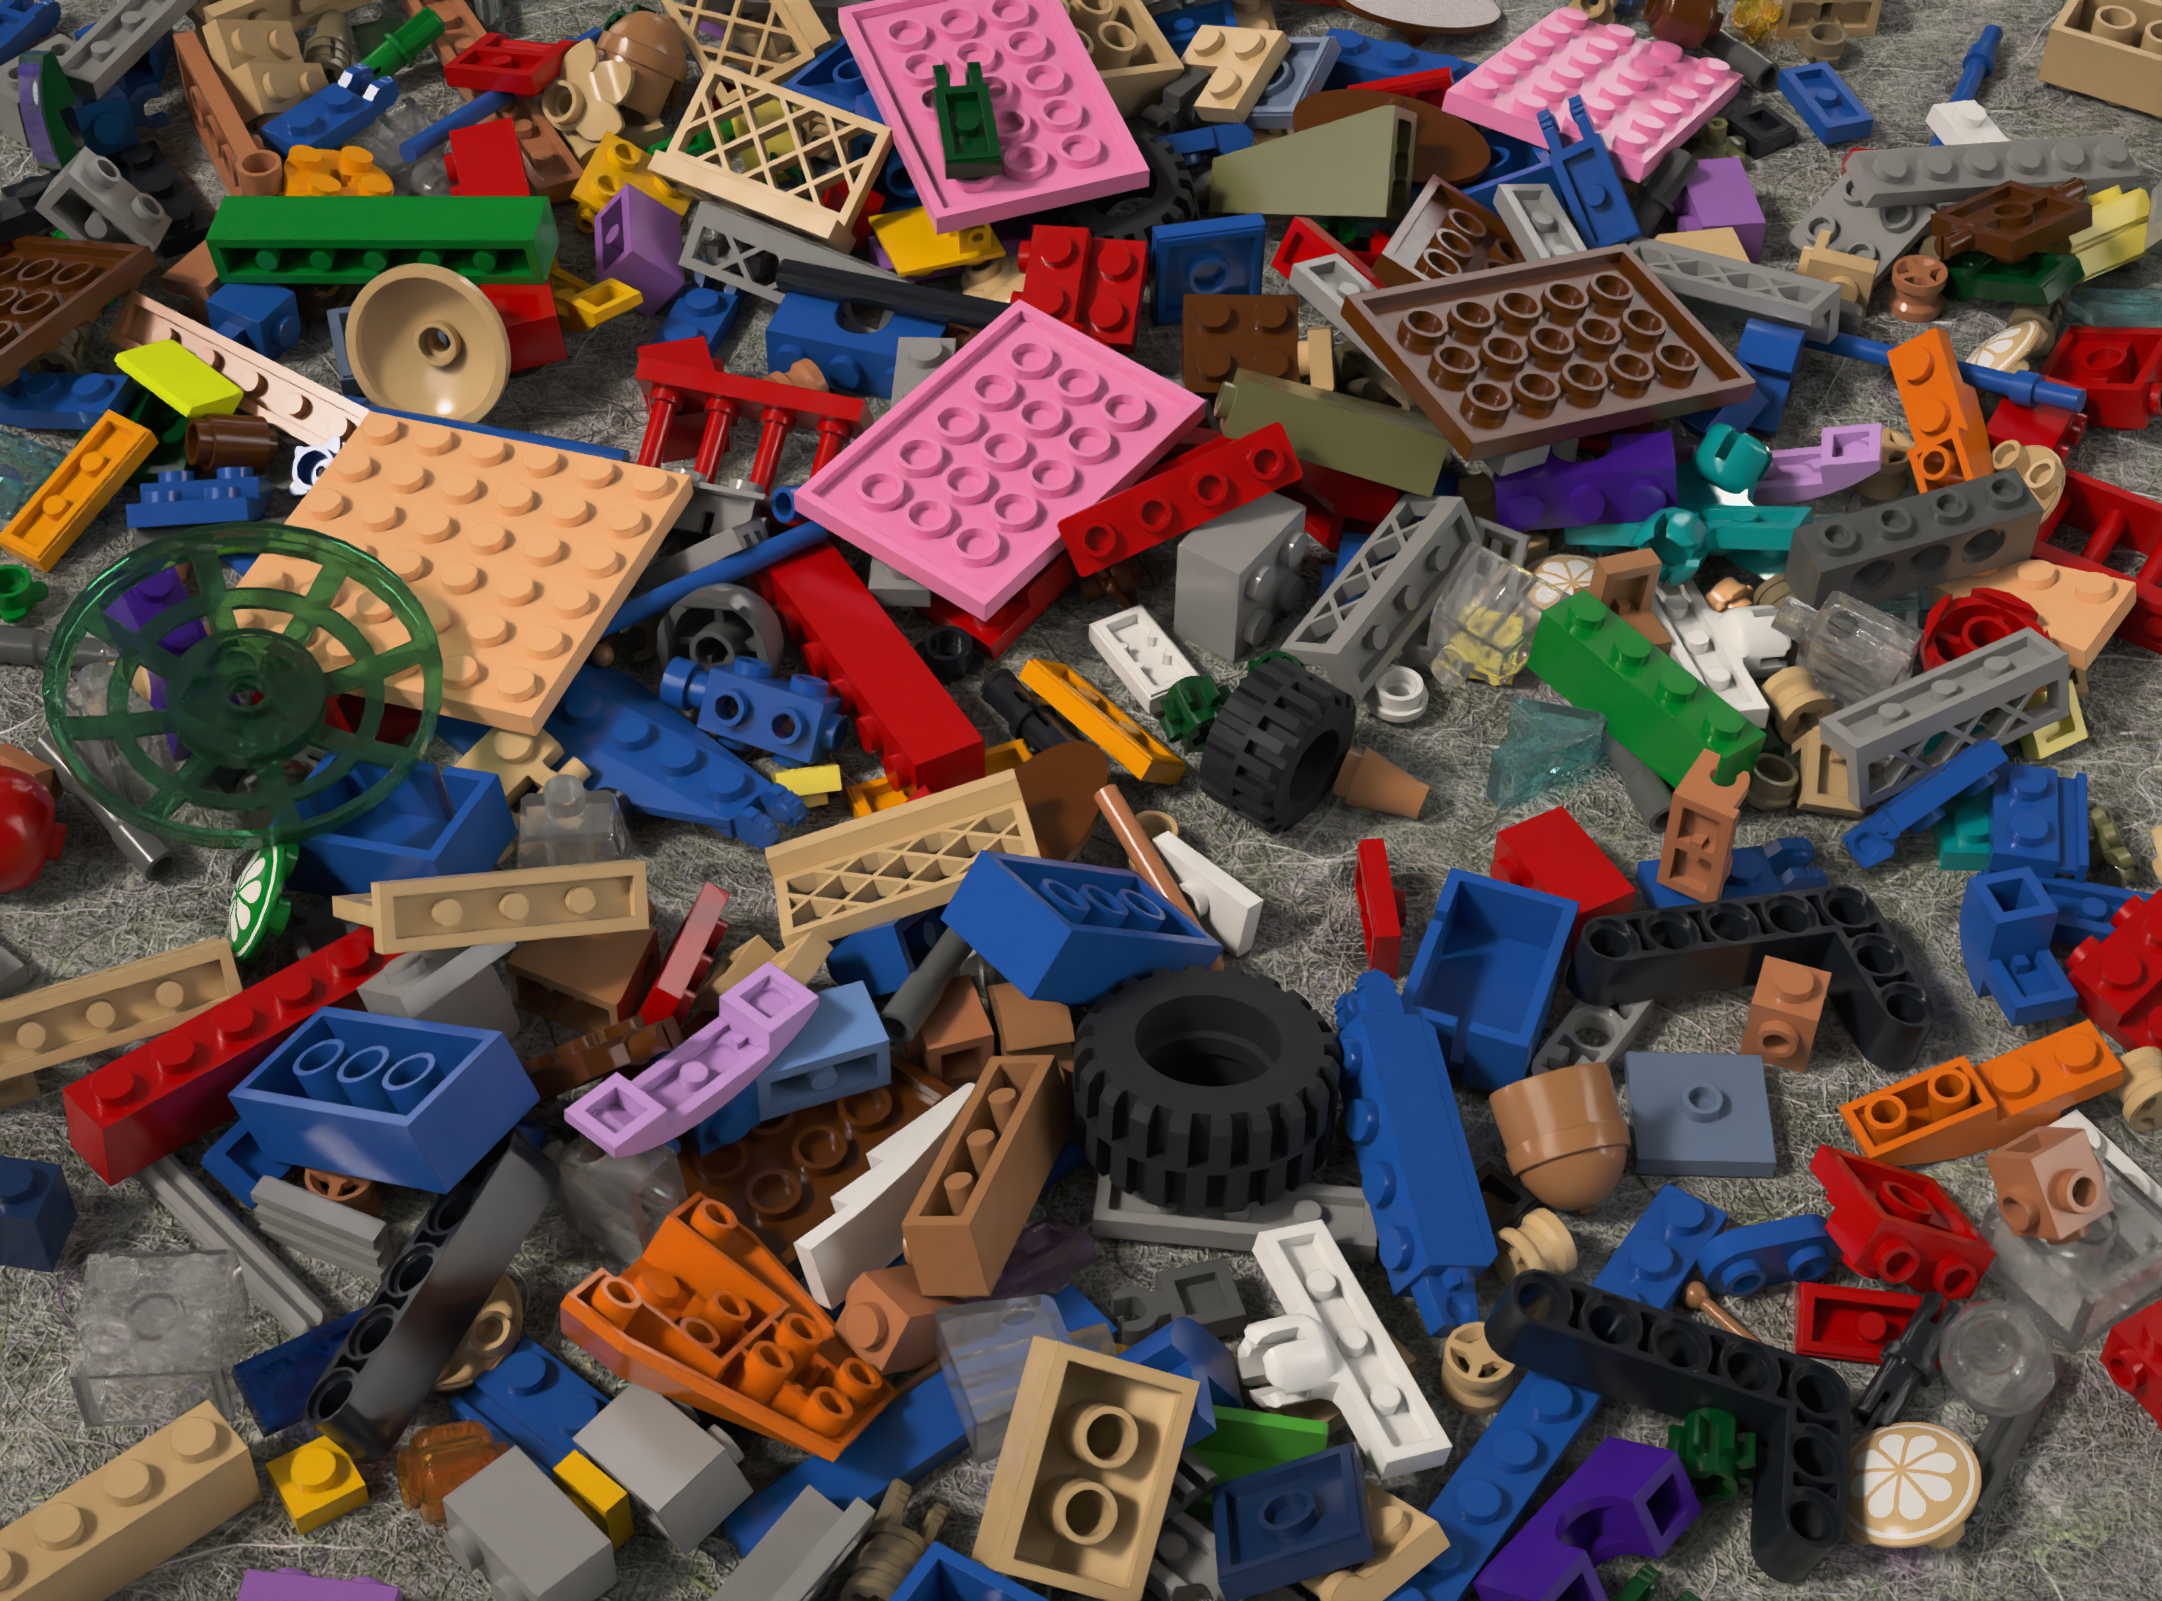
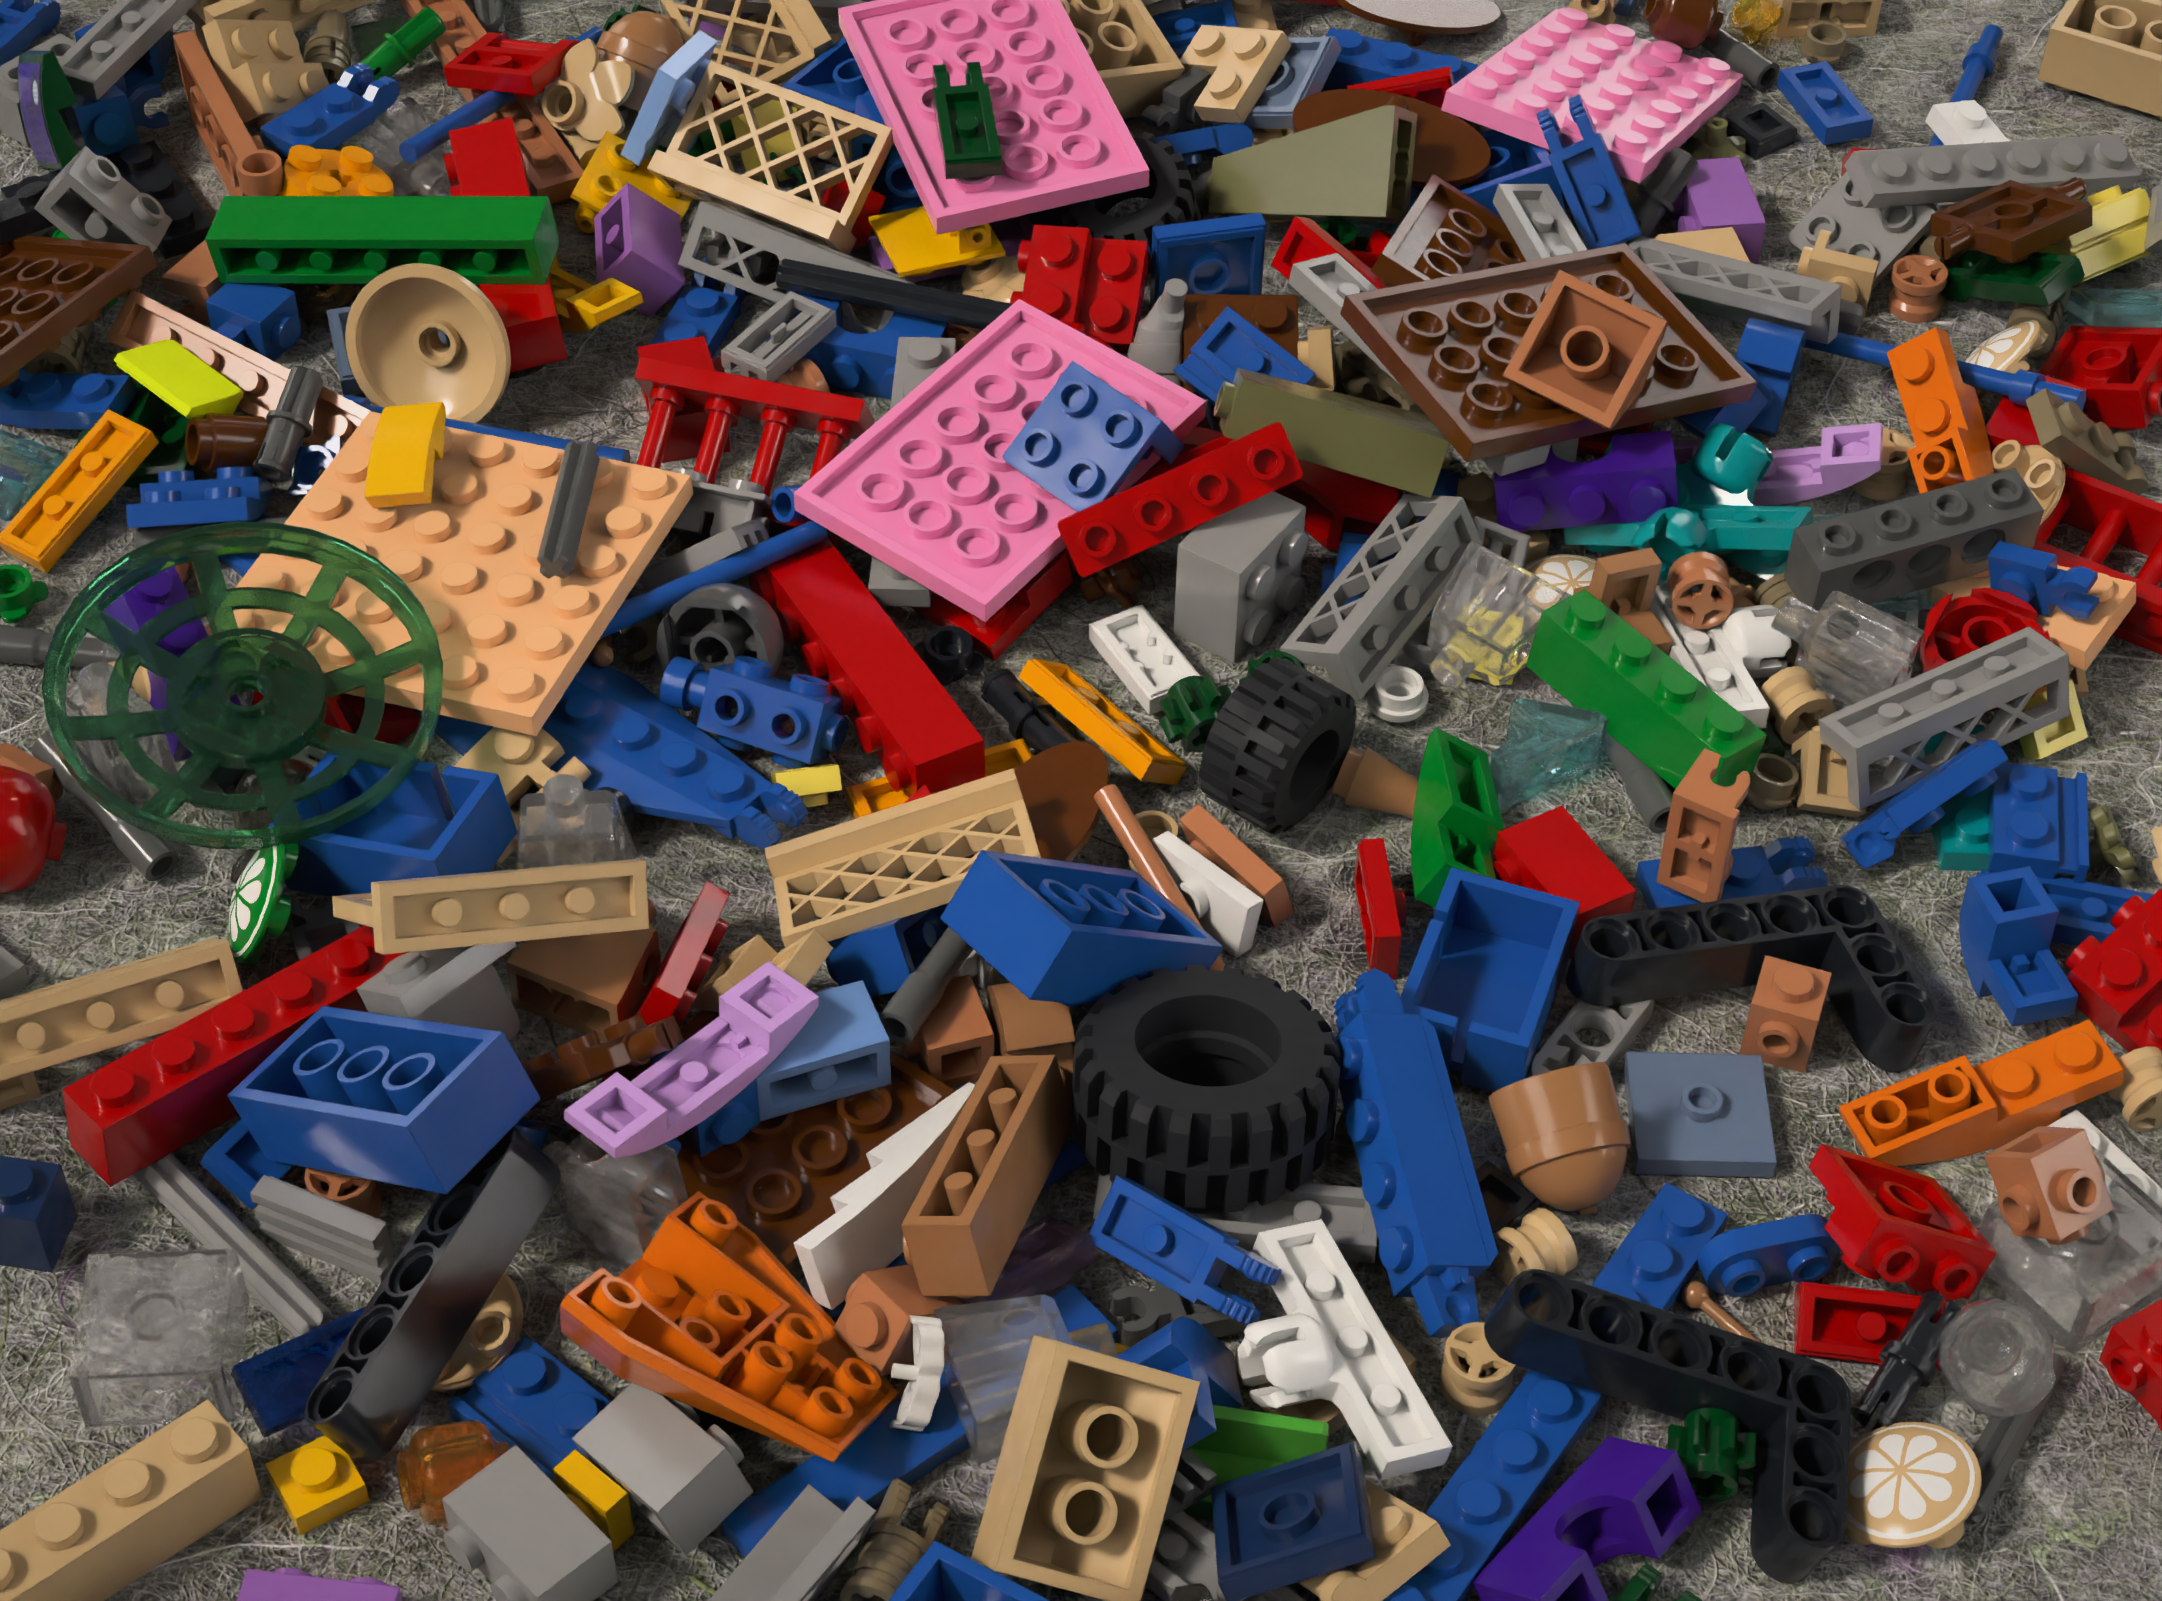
(289, 424): none -> dark grey axle
(404, 454): none -> yellow slope
(568, 509): none -> dark grey axle
(668, 98): none -> light blue hinge
(787, 341): none -> light grey tile
(923, 1376): none -> white piece
(1087, 440): none -> bracket
(1160, 334): none -> light grey piece
(1177, 1248): none -> blue hinge
(1228, 853): none -> nougat plate
(1236, 344): none -> blue plate
(1452, 815): none -> green slope
(1587, 351): none -> nougat slope
(1714, 598): none -> nougat wheel
(2038, 581): none -> blue plate
(2085, 444): none -> dark tan plate

